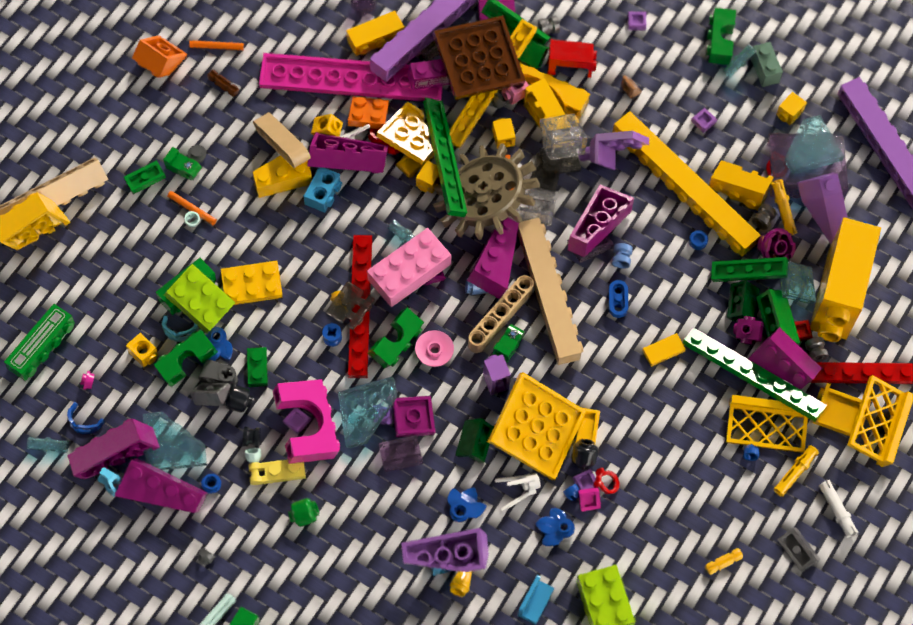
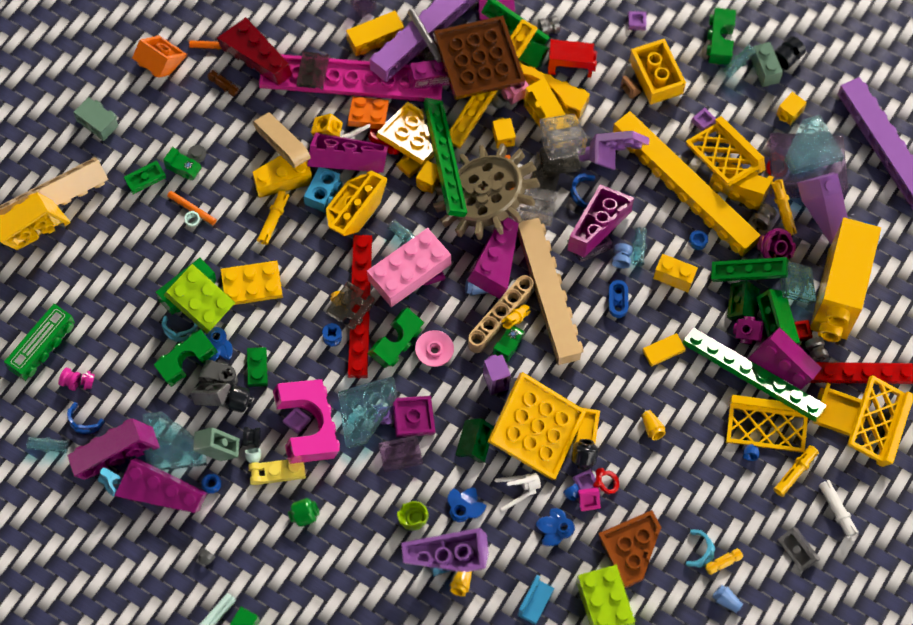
(69, 379): none -> dark pink wheel
(96, 118): none -> sand green brick
(139, 343): yellow brick -> none
(216, 444): none -> sand green brick
(252, 48): none -> dark red wedge
(276, 211): none -> yellow pin
(313, 70): none -> clear smoke plate
(355, 203): none -> yellow wedge
(413, 515): none -> lime hair
(425, 35): none -> flat silver bar
(516, 316): none -> yellow pin
(574, 195): none -> blue helmet
(631, 546): none -> dark orange plate
(639, 246): none -> clear light blue pin
(653, 426): none -> yellow cone
(657, 71): none -> yellow brick
(675, 273): none -> yellow brick
(709, 552): none -> medium azure helmet
(726, 598): none -> medium blue cone
(737, 145): none -> yellow fence
(789, 52): none -> black wheel

